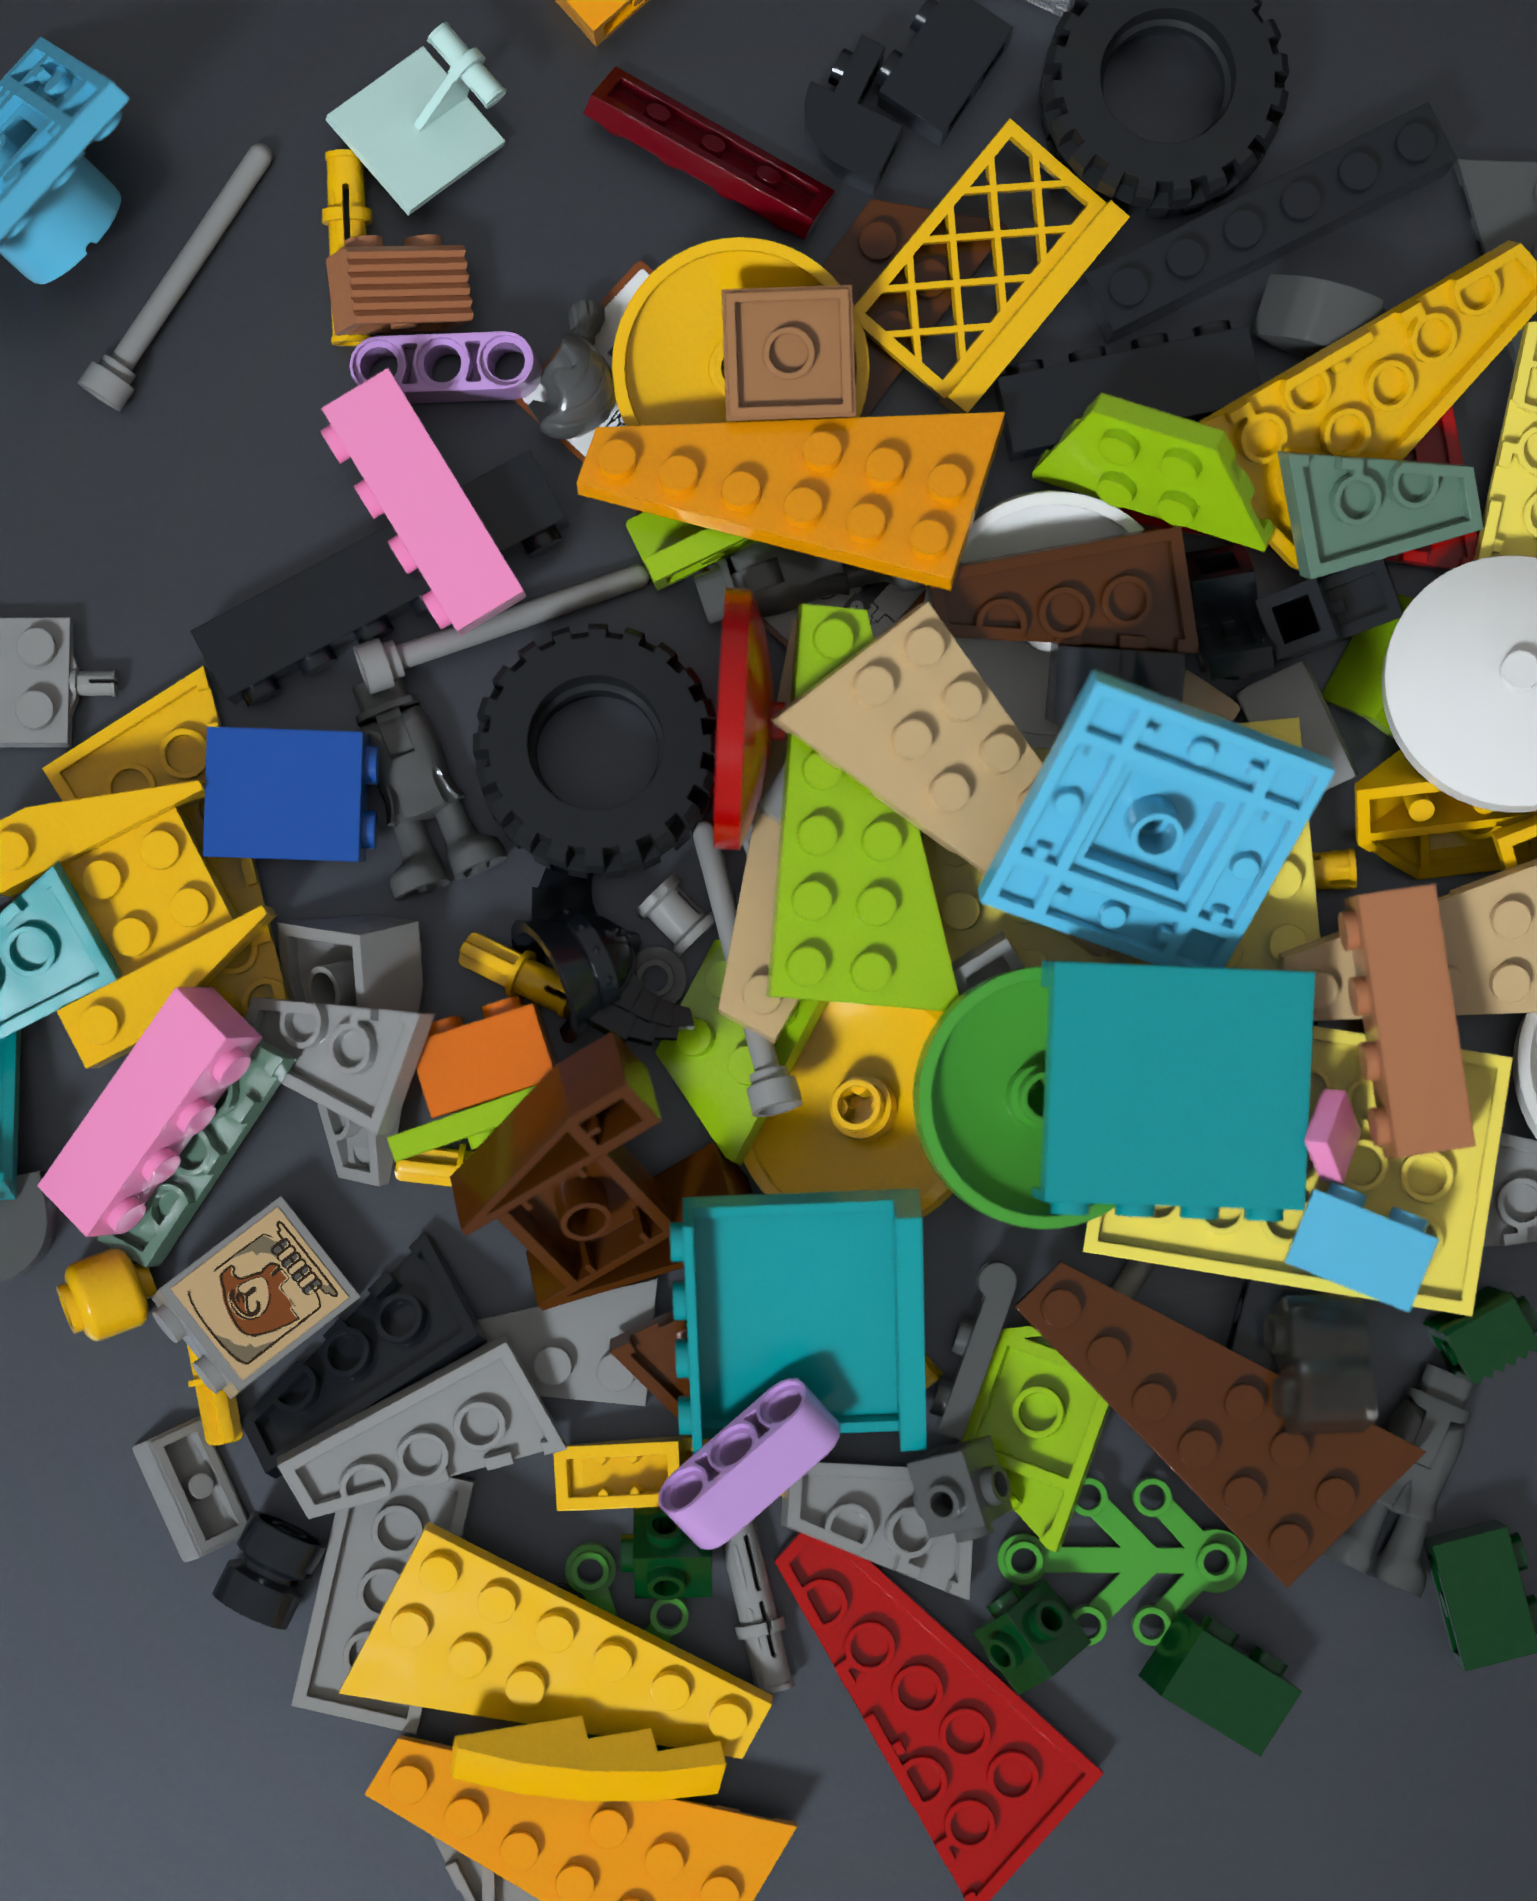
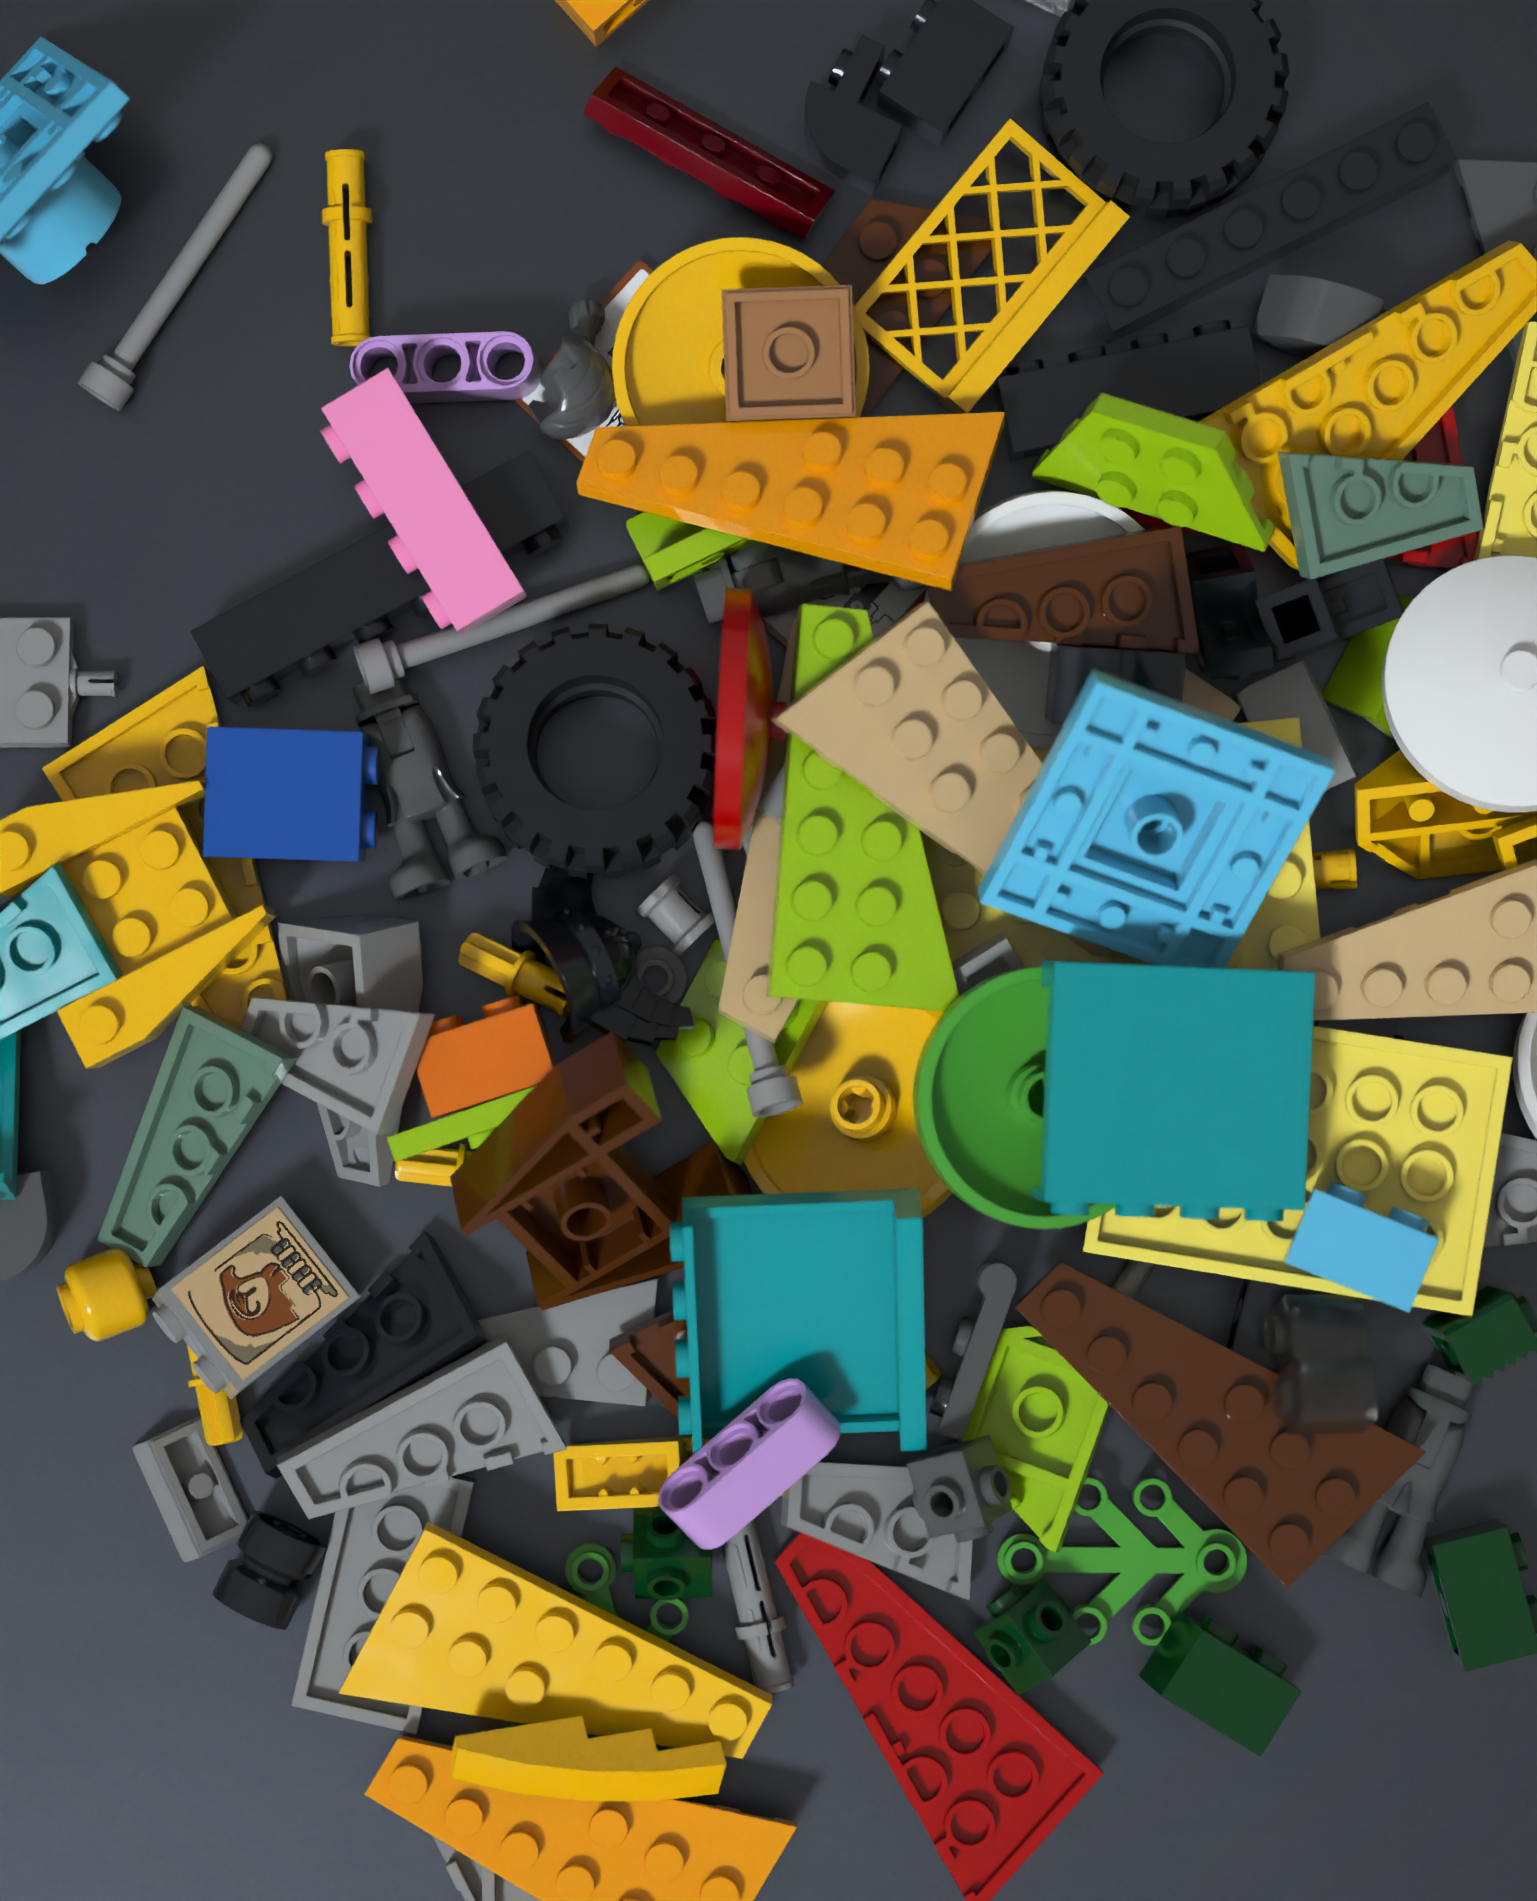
(150, 1111): bright pink brick -> none
(398, 287): nougat brick -> none
(419, 125): light aqua plate -> none
(1332, 1135): bright pink tile -> none
(1407, 1022): nougat brick -> none

